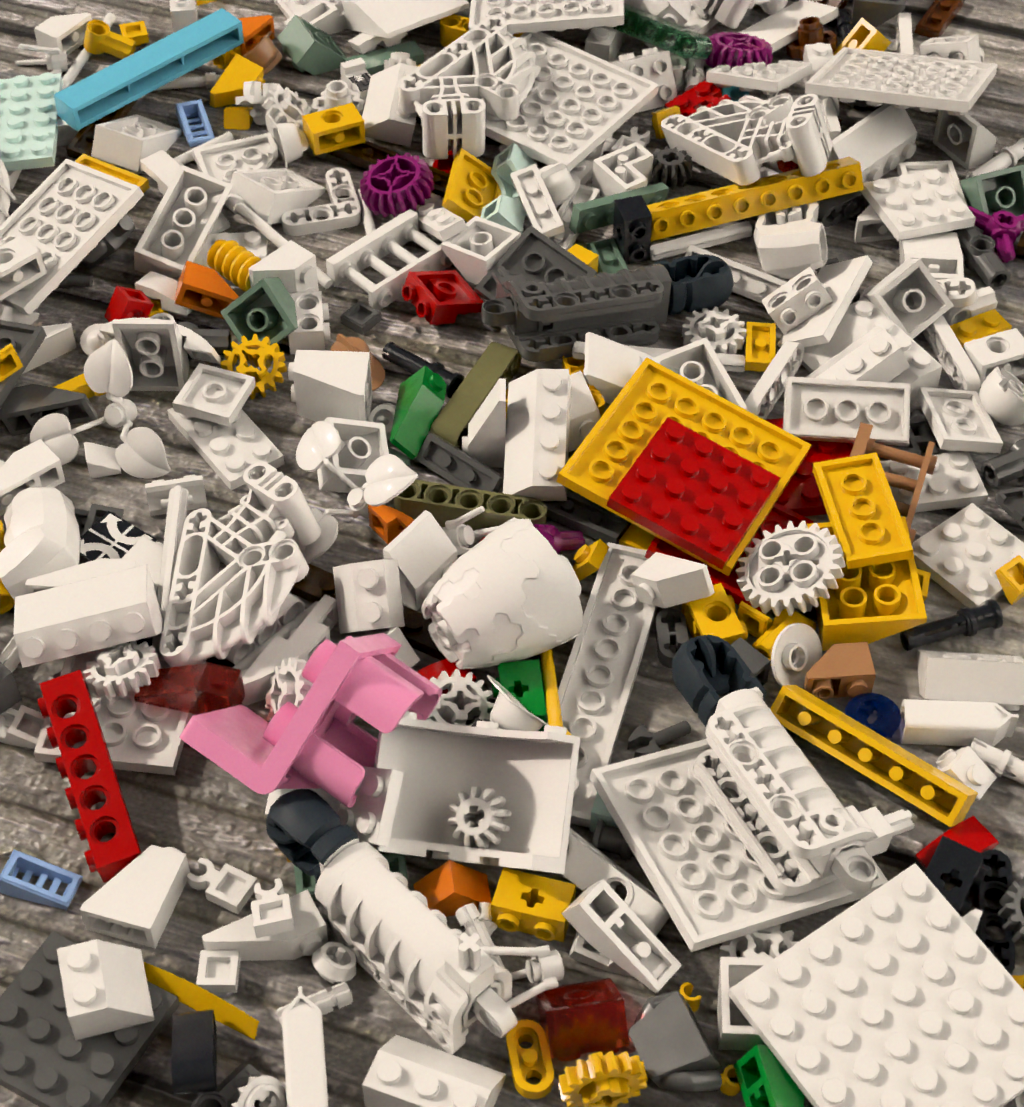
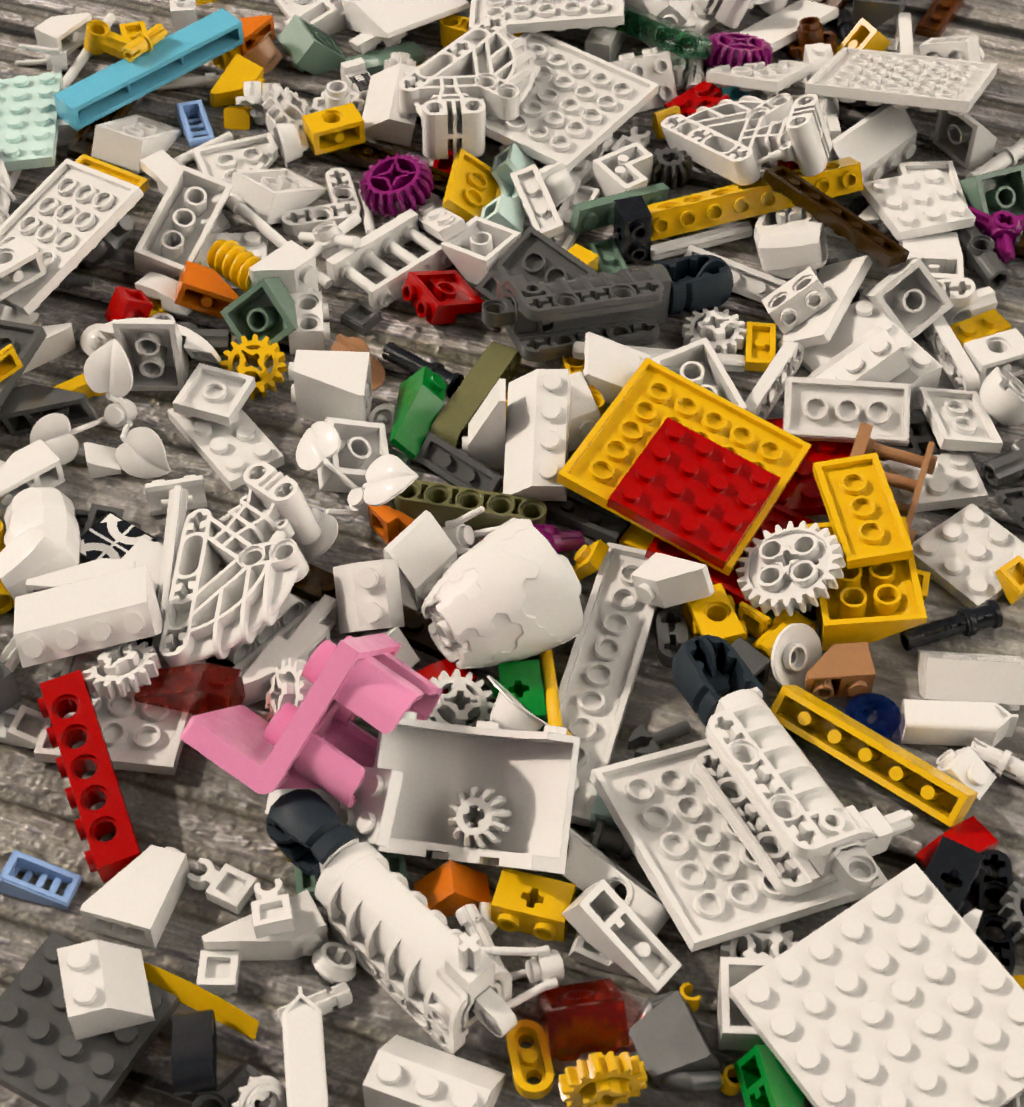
(144, 42): none -> yellow axle
(330, 238): none -> white bar
(836, 216): none -> dark brown plate

